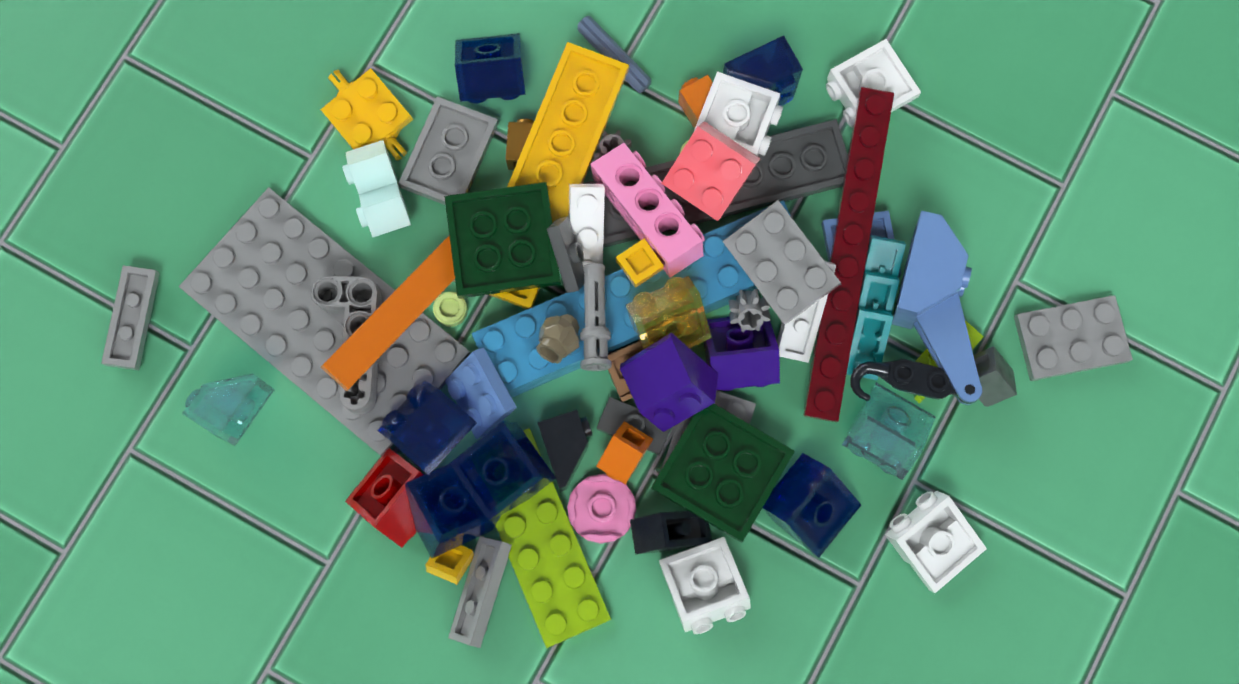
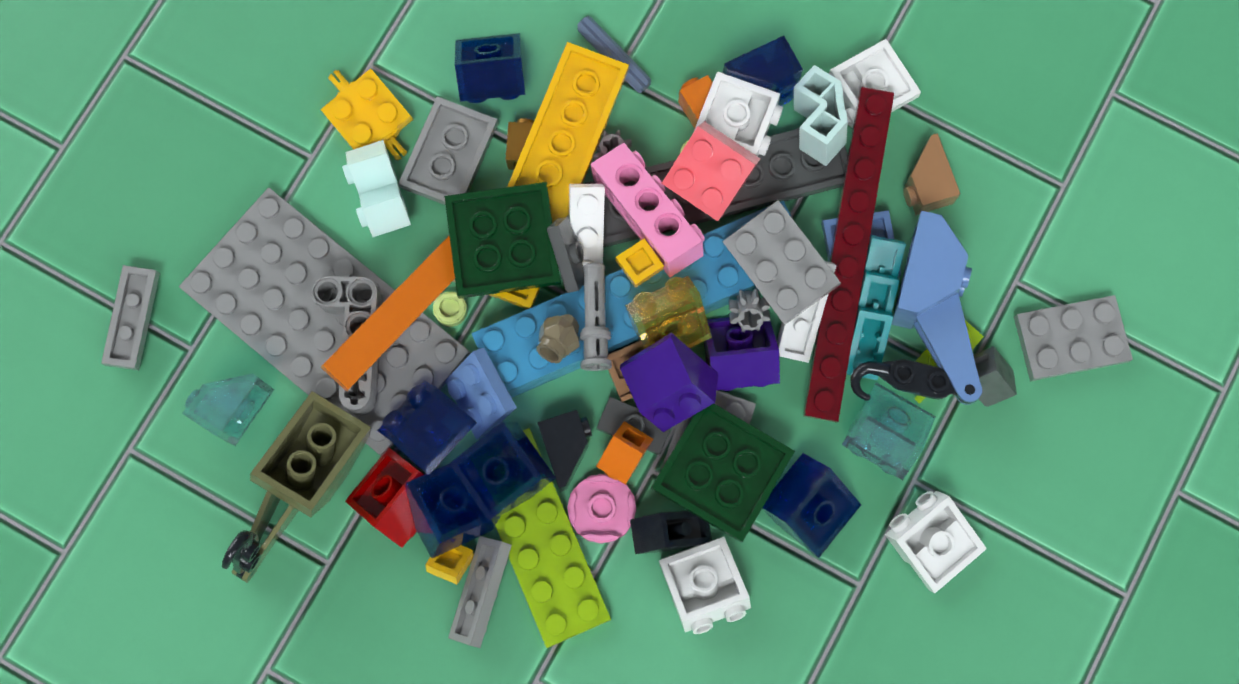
(301, 469): none -> olive slope
(821, 101): none -> light aqua brick
(931, 180): none -> medium nougat slope

